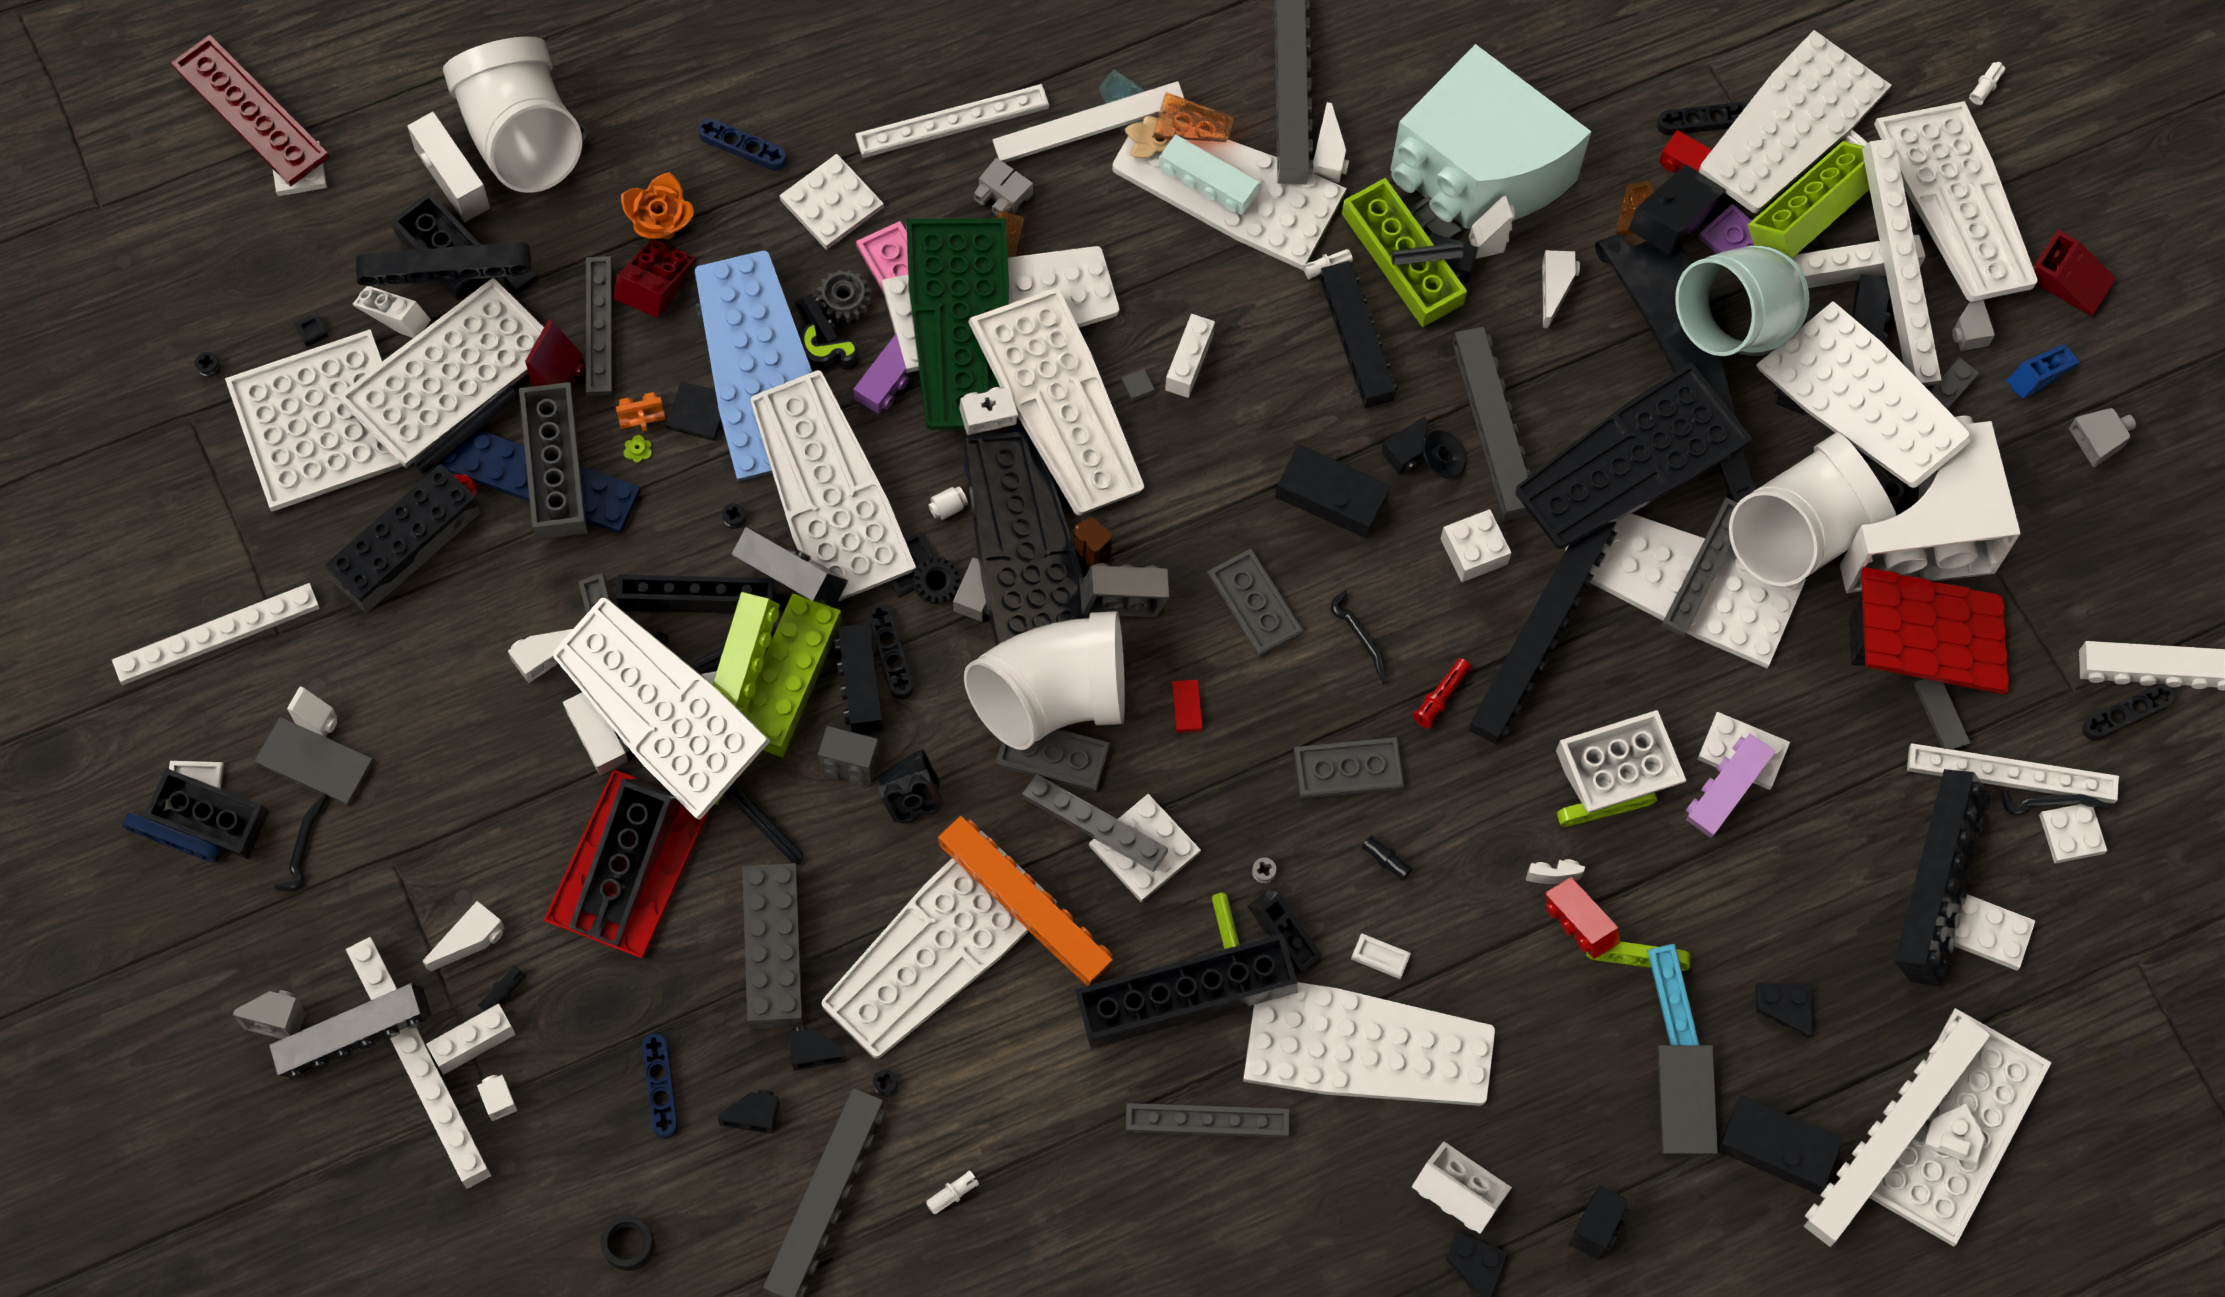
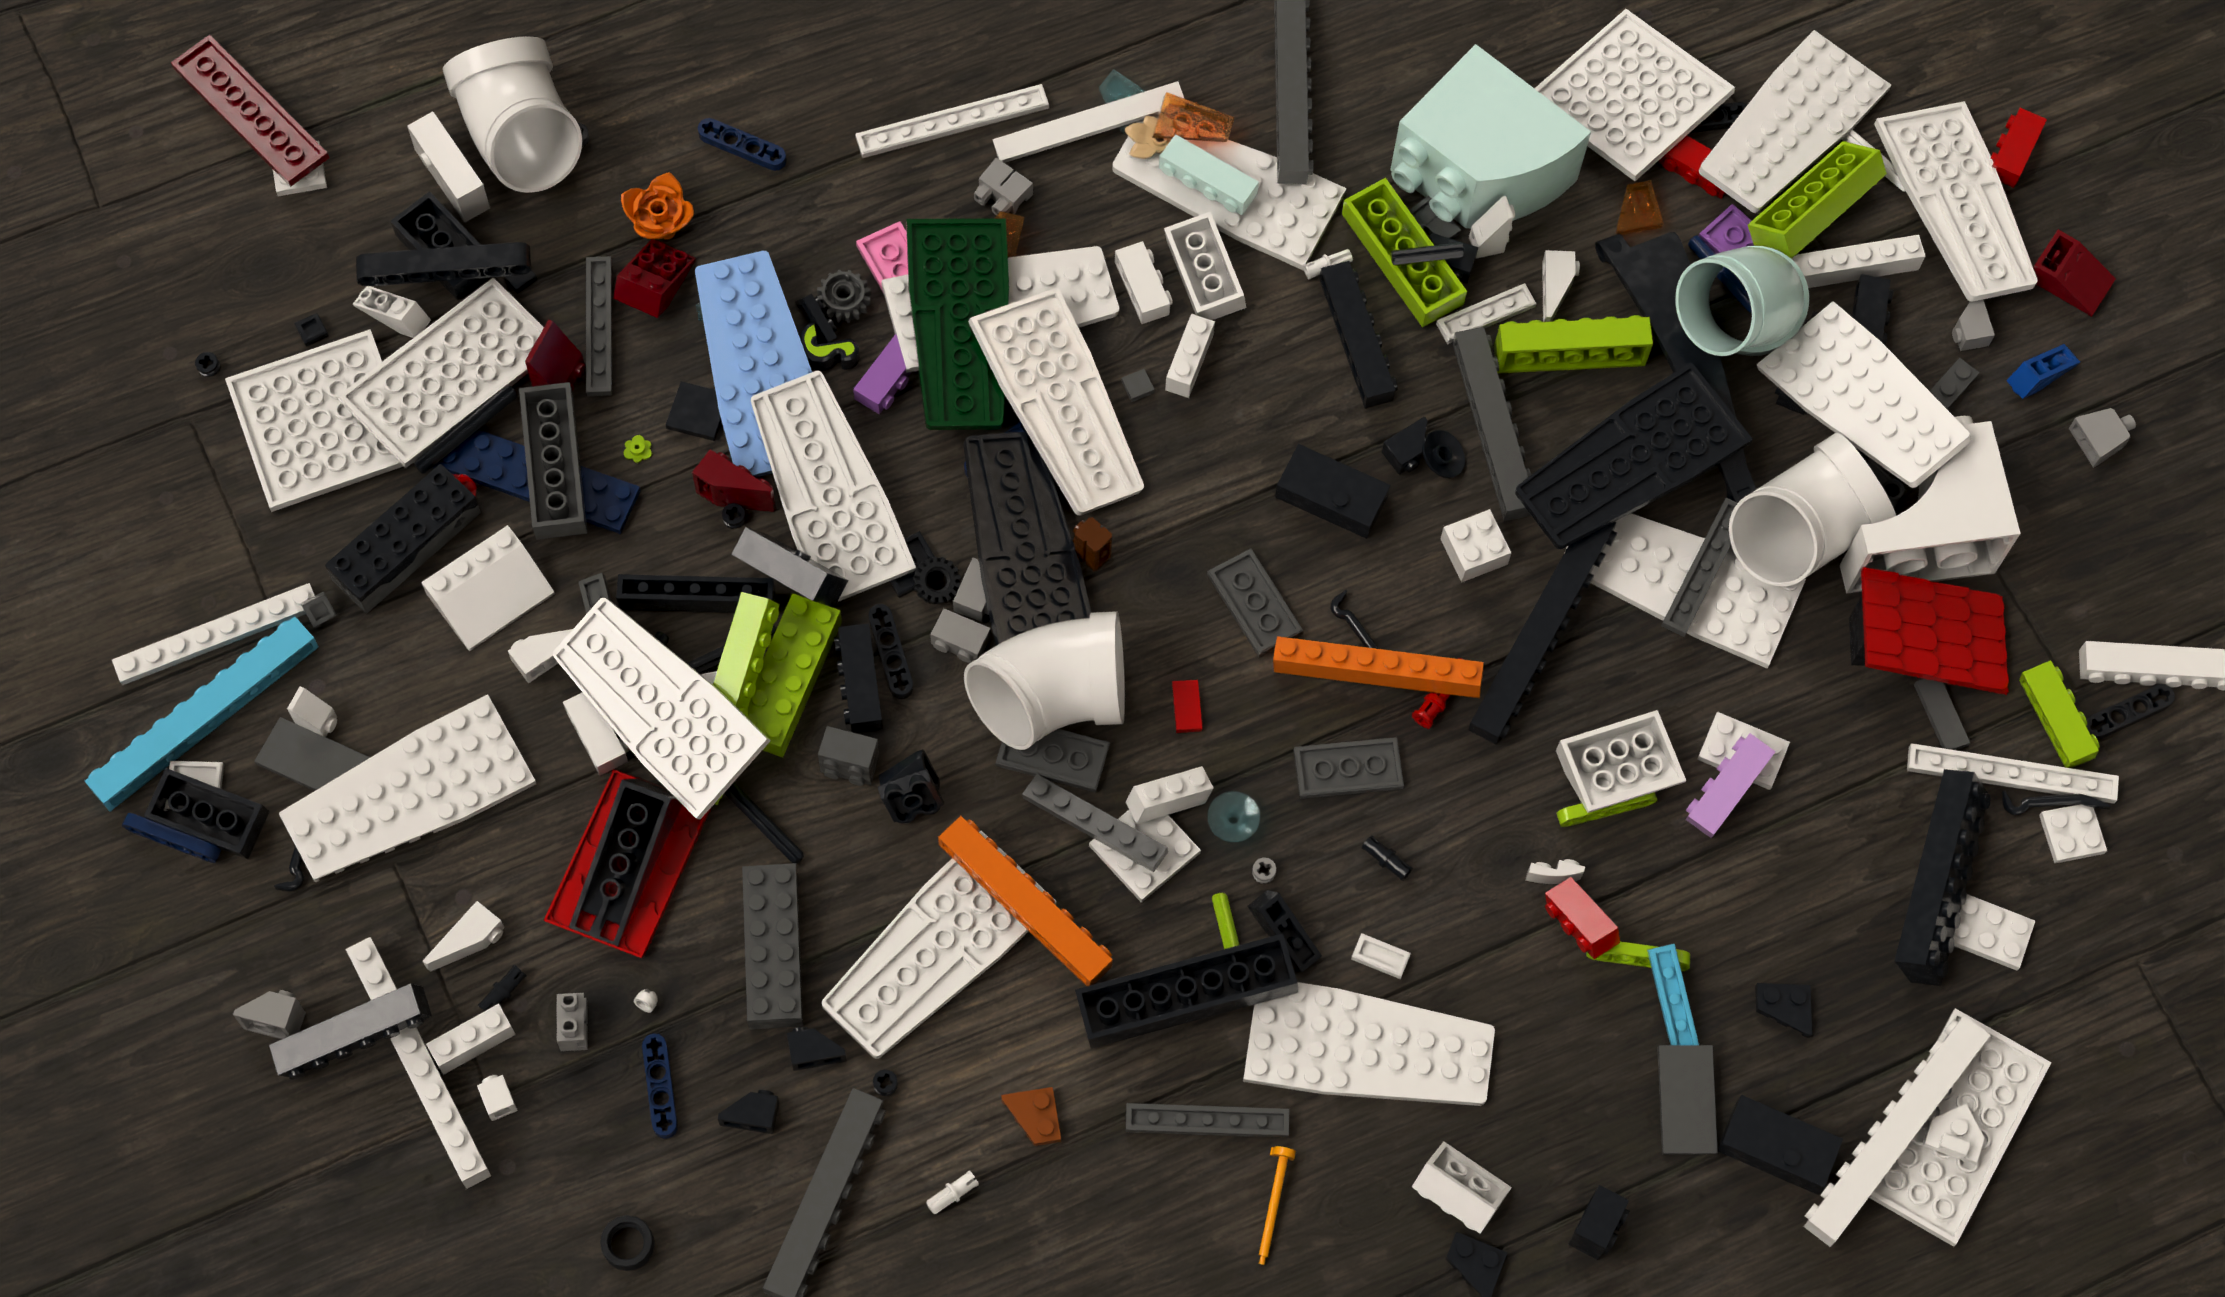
(201, 713): none -> medium azure brick
(318, 609): none -> dark grey tile
(409, 790): none -> white wing
(488, 588): none -> white slope
(572, 1022): none -> light grey hips
(640, 412): orange hips -> none
(646, 1000): none -> white hinge
(726, 483): none -> dark red slope
(831, 201): white plate -> none
(948, 503): white brick -> none
(960, 636): none -> light grey brick
(979, 419): white brick -> none
(1036, 1114): none -> dark orange wing
(1124, 589): dark grey brick -> none
(1143, 282): none -> white brick
(1169, 795): none -> white brick
(1205, 267): none -> white brick
(1236, 805): none -> clear light blue dish
(1283, 1154): none -> light orange piece
(1330, 151): white slope -> none
(1378, 667): none -> orange brick
(1487, 312): none -> white tile
(1573, 344): none -> lime brick
(1635, 93): none -> white plate
(1677, 209): black brick -> none
(1726, 276): none -> dark blue axle
(1901, 261): white brick -> none
(1987, 83): white axle -> none
(2017, 145): none -> red brick
(2059, 714): none -> lime brick

